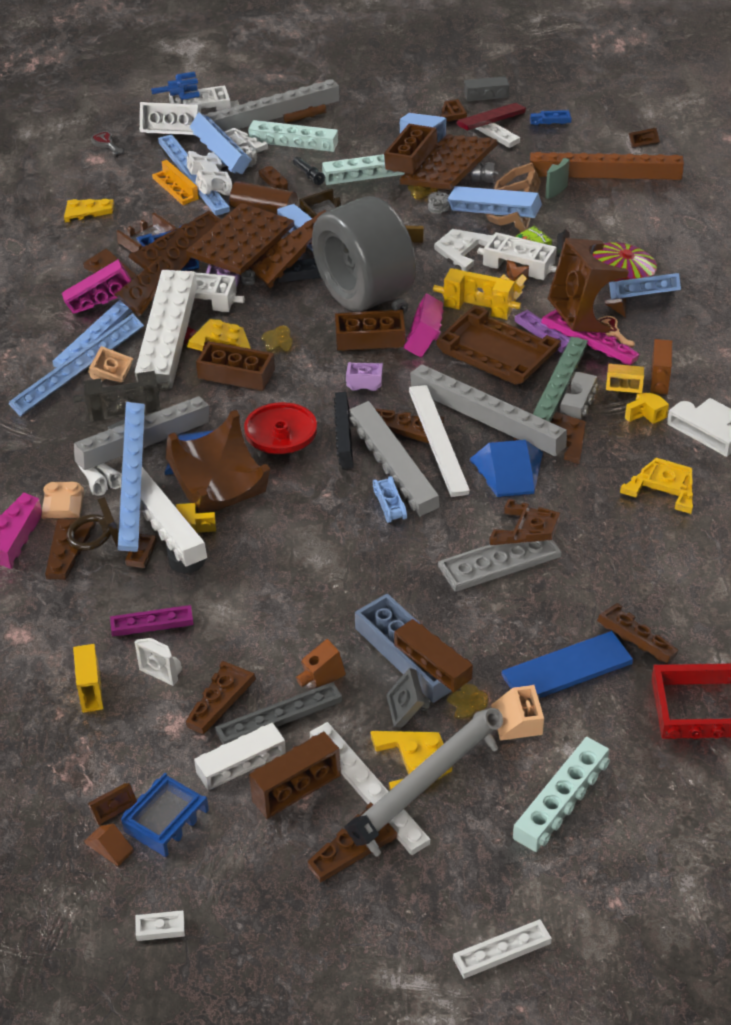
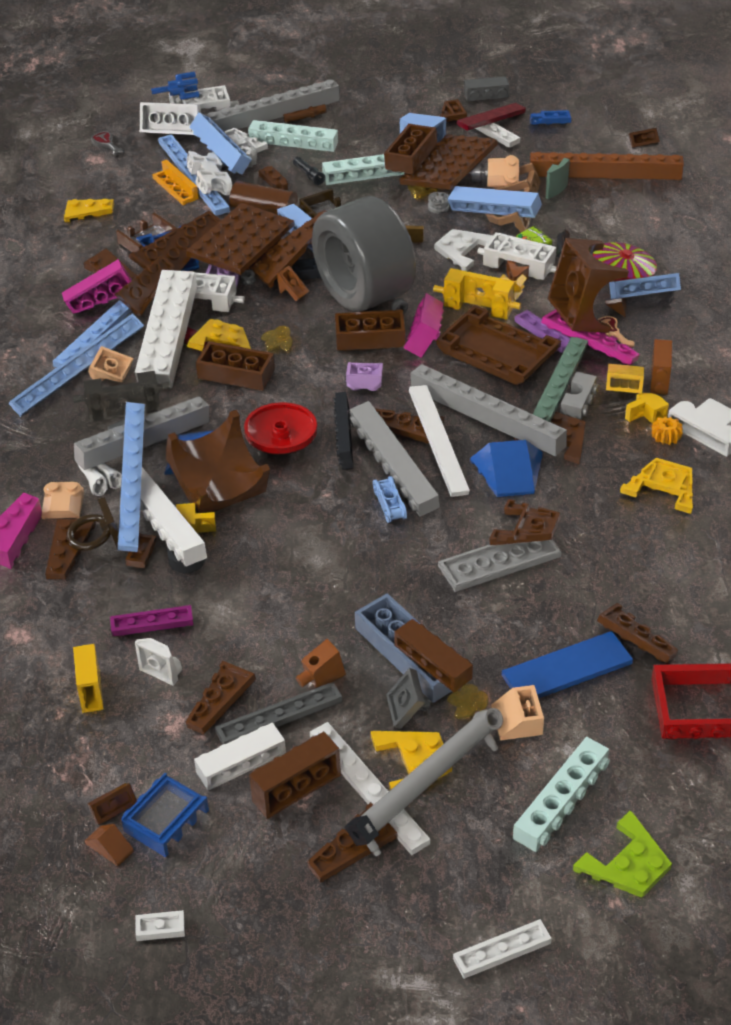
(291, 282): none -> dark orange slope
(502, 171): none -> light nougat slope
(635, 867): none -> lime wing
(667, 430): none -> light orange gear

